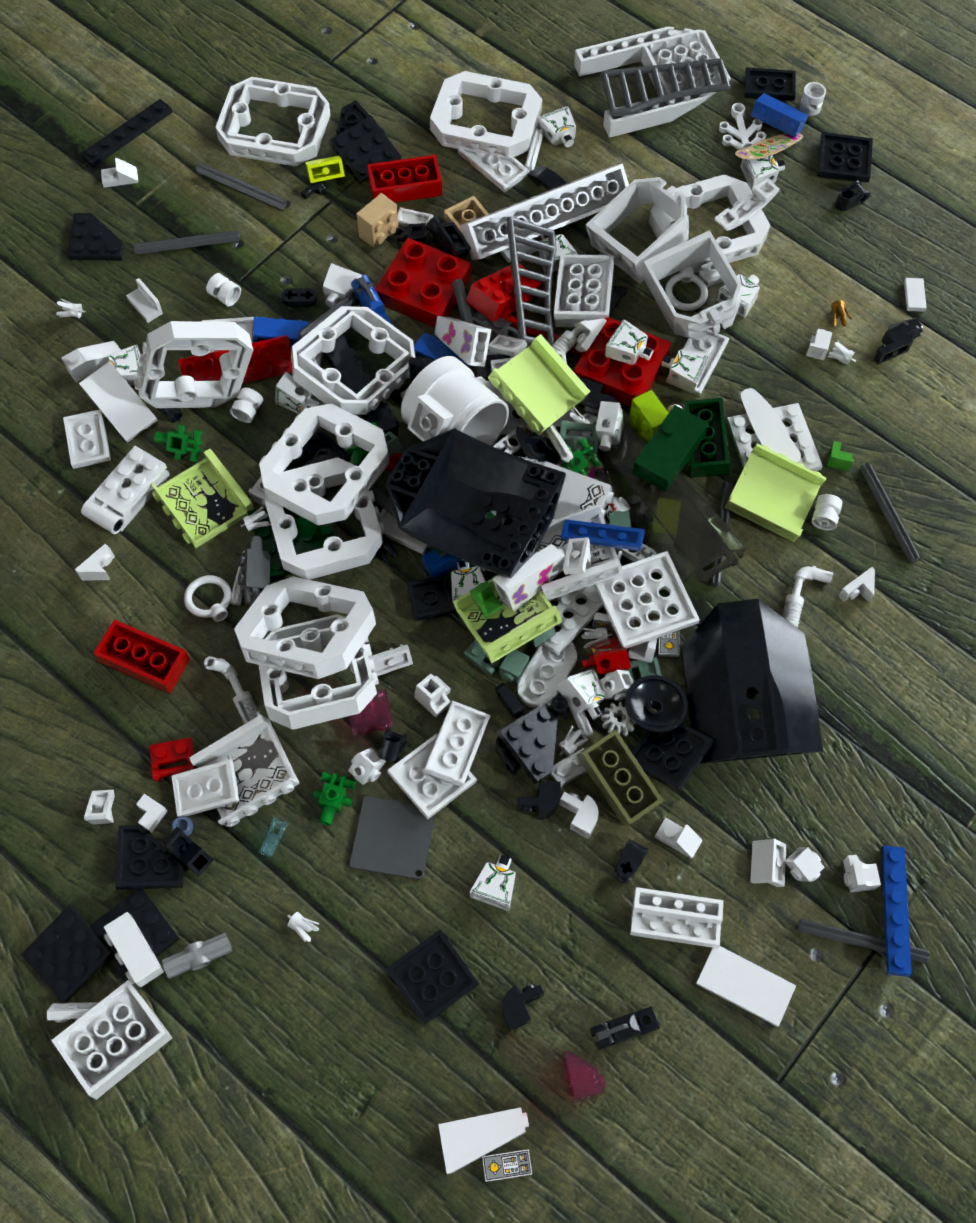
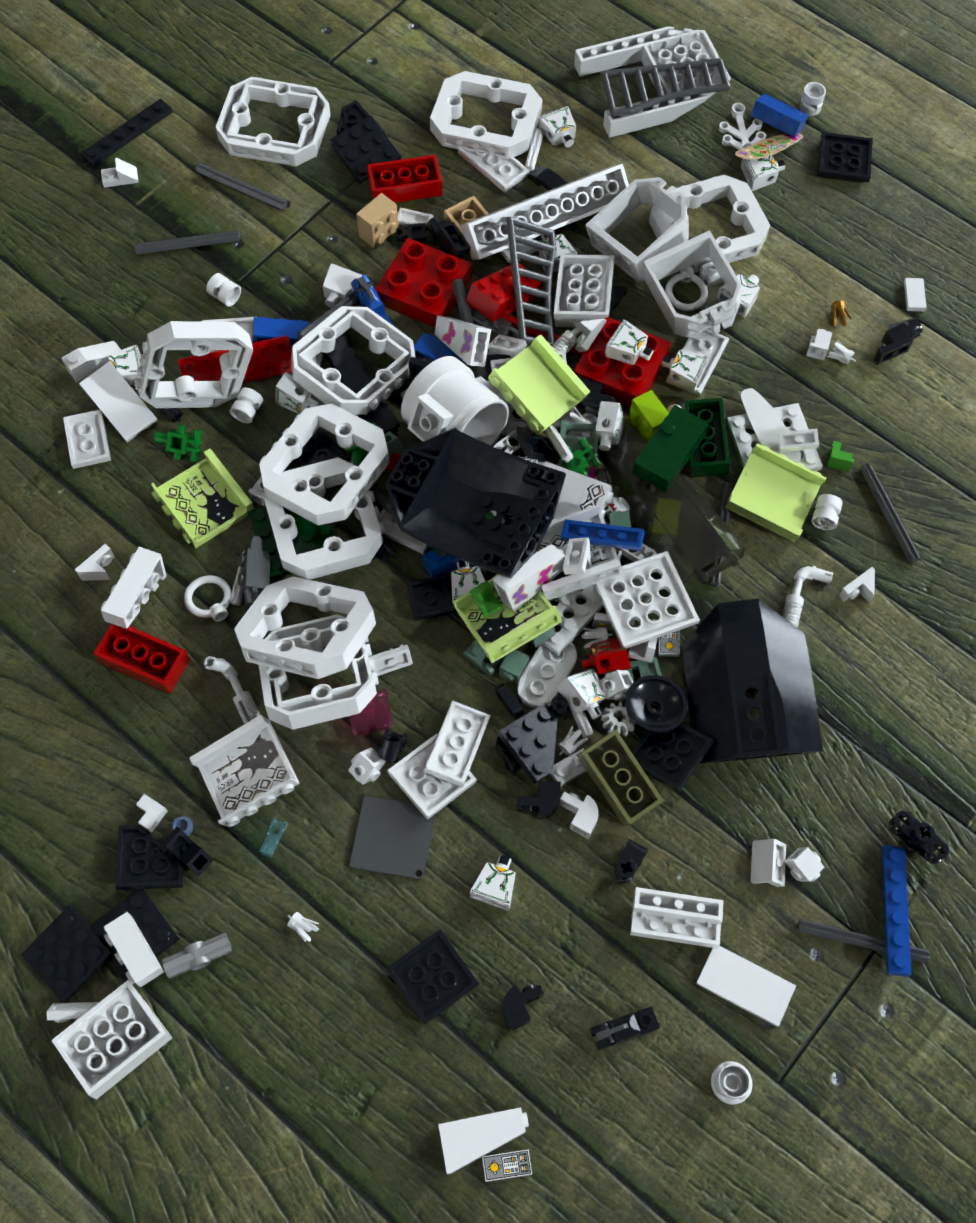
(70, 309): white piece -> none
(93, 240): black plate -> none
(99, 807): white slope -> none
(125, 490): white hinge -> none
(133, 587): none -> white wedge
(145, 302): white panel -> none
(171, 753): red plate -> none
(205, 788): white plate -> none
(252, 521): white piece -> none
(299, 297): black beam -> none
(311, 188): black arm -> none
(325, 169): neon yellow brick -> none
(333, 797): green piece -> none
(432, 694): white brick -> none
(582, 1078): clear pink slope -> none
(679, 838): white slope -> none
(731, 1082): none -> white piece
(749, 206): white slope -> none
(773, 82): black plate -> none
(798, 440): none -> white plate
(851, 196): black piece -> none
(860, 875): white brick -> none
(926, 843): none -> black axle

